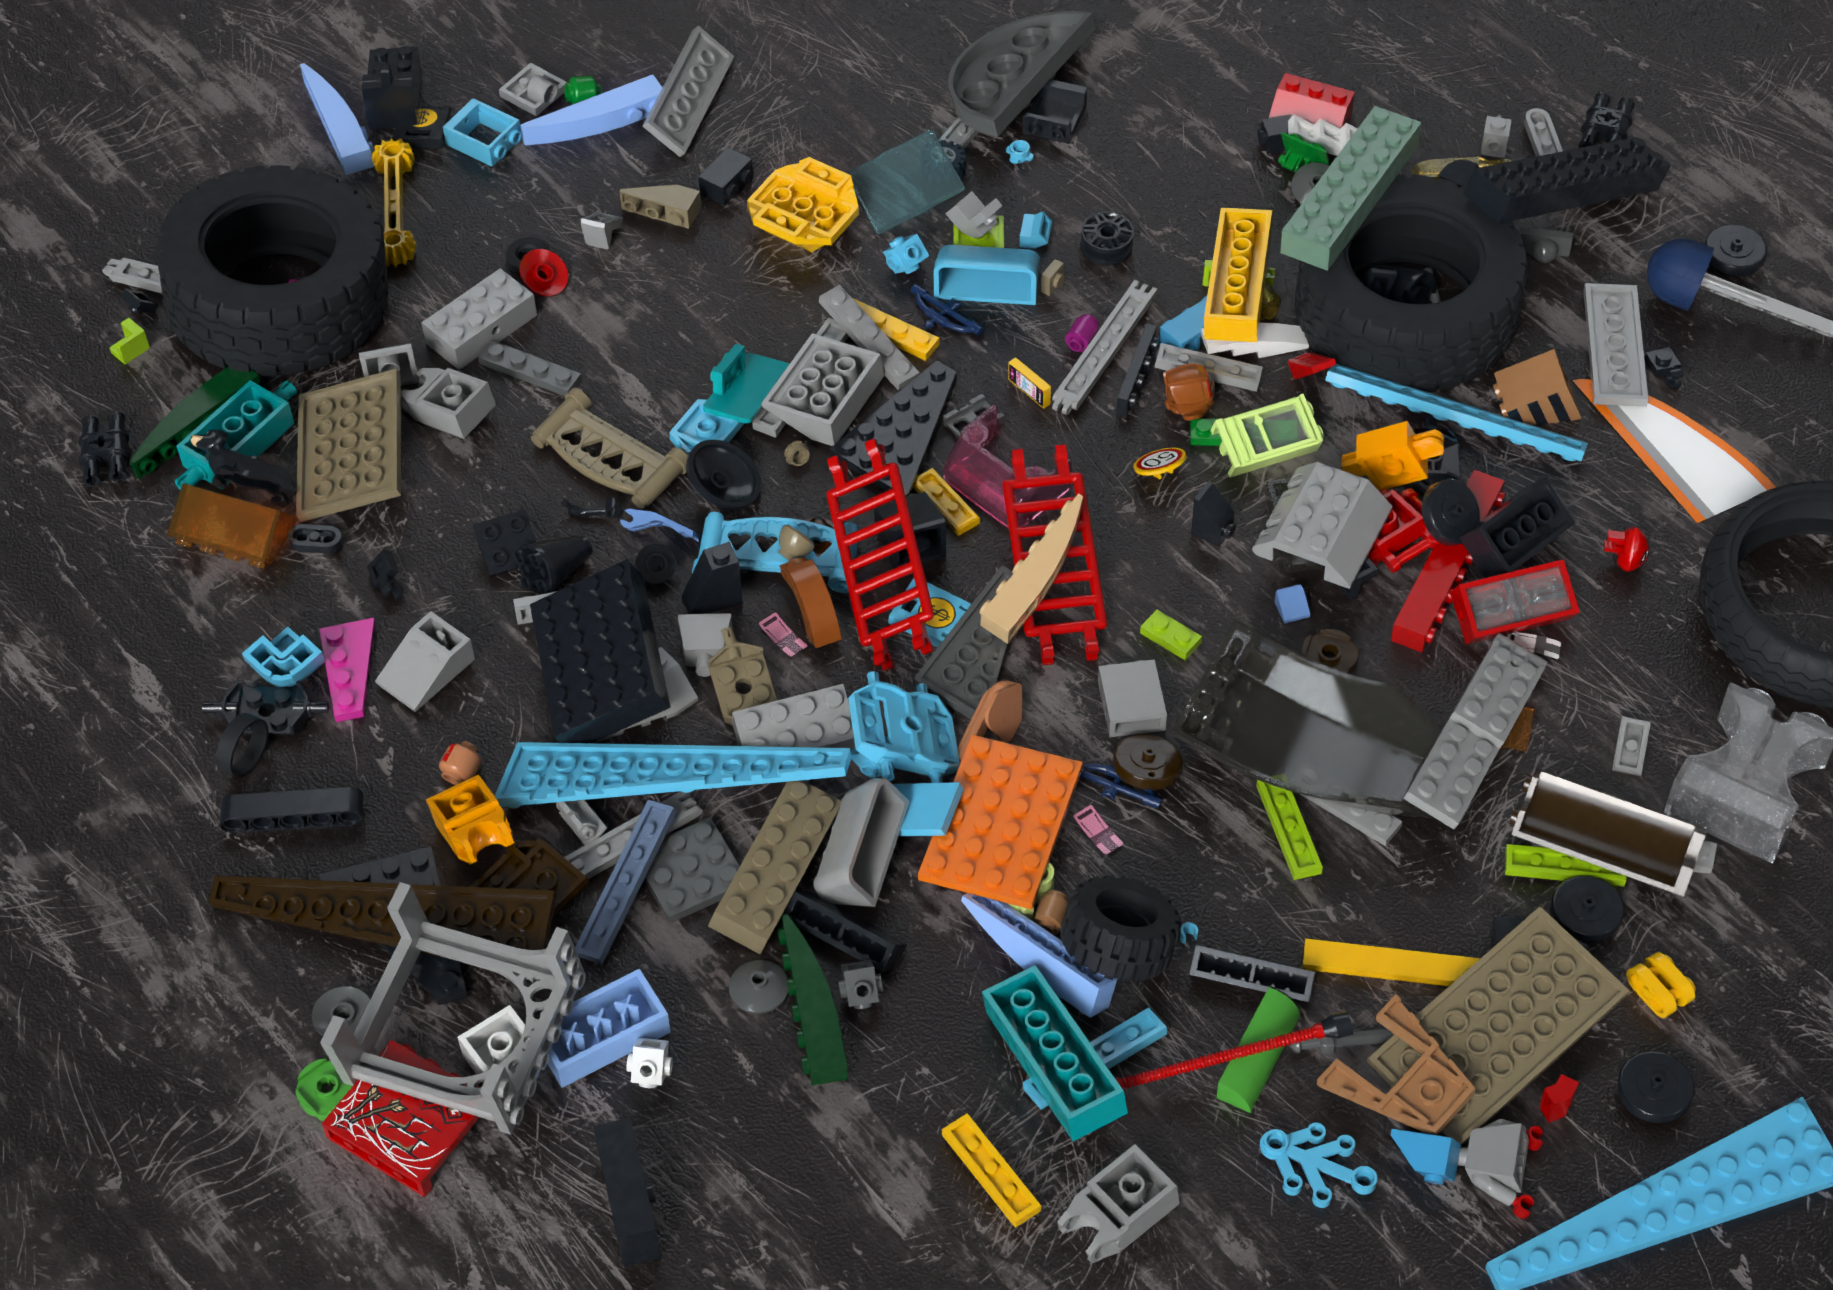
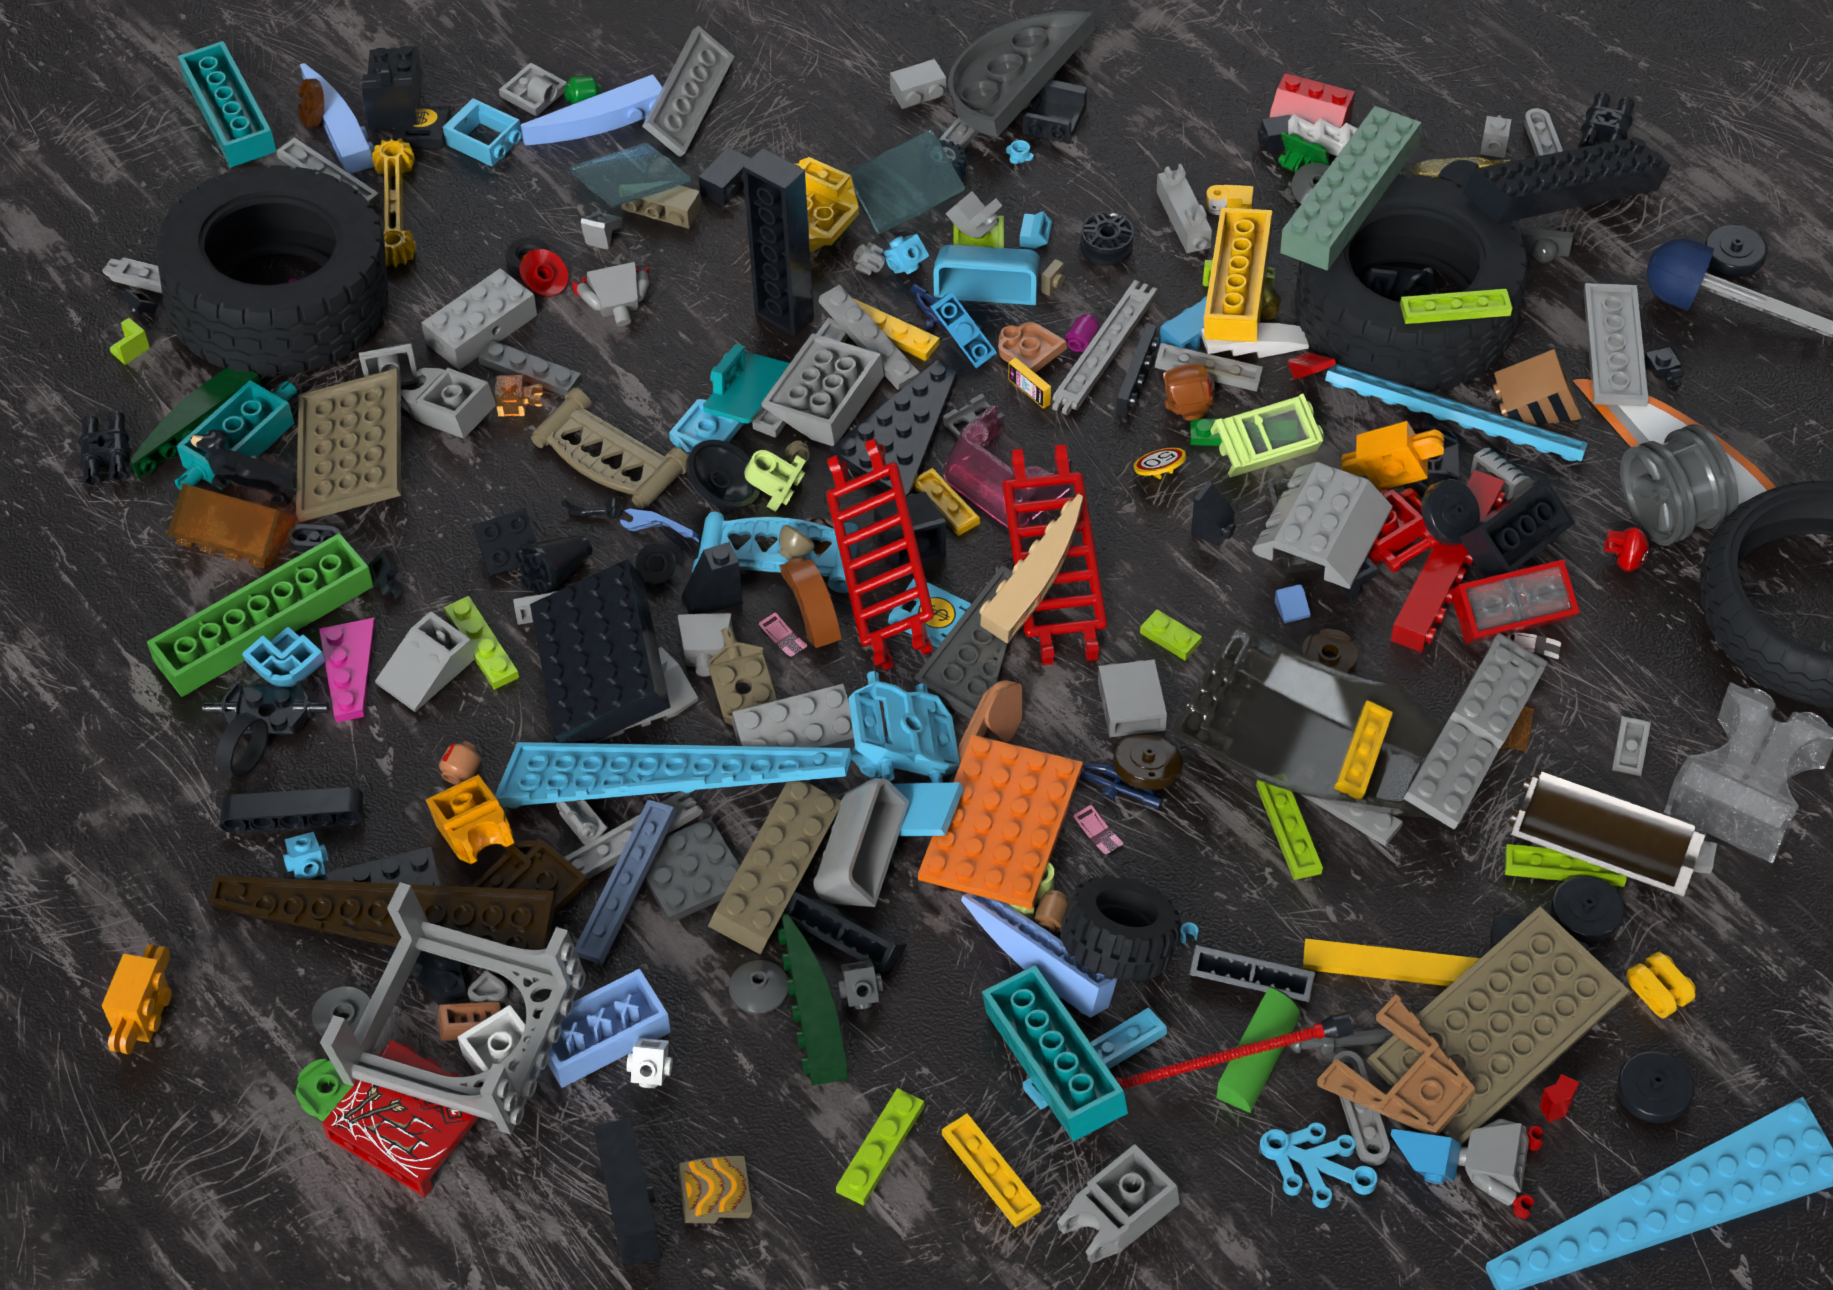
(137, 998): none -> light orange brick
(227, 104): none -> teal brick
(280, 599): none -> bright green brick
(300, 155): none -> light grey plate
(305, 856): none -> medium azure brick
(312, 104): none -> reddish brown tile
(455, 1012): none -> nougat slope
(486, 648): none -> lime plate
(488, 989): none -> light grey tile
(513, 396): none -> clear orange brick
(614, 290): none -> light grey torso
(629, 174): none -> clear light blue piece
(714, 1189): none -> slope
(775, 476): none -> yellowish green pin
(779, 241): none -> black brick
(869, 258): none -> light grey gear
(880, 1147): none -> lime plate
(918, 83): none -> light grey brick
(963, 329): none -> dark azure slope
(1030, 345): none -> nougat plate
(1184, 210): none -> light grey brick
(1228, 197): none -> yellow leg
(1363, 750): none -> yellow plate
(1363, 1122): none -> light grey plate
(1456, 306): none -> lime plate
(1493, 464): none -> light grey brick
(1678, 484): none -> dark grey wheel

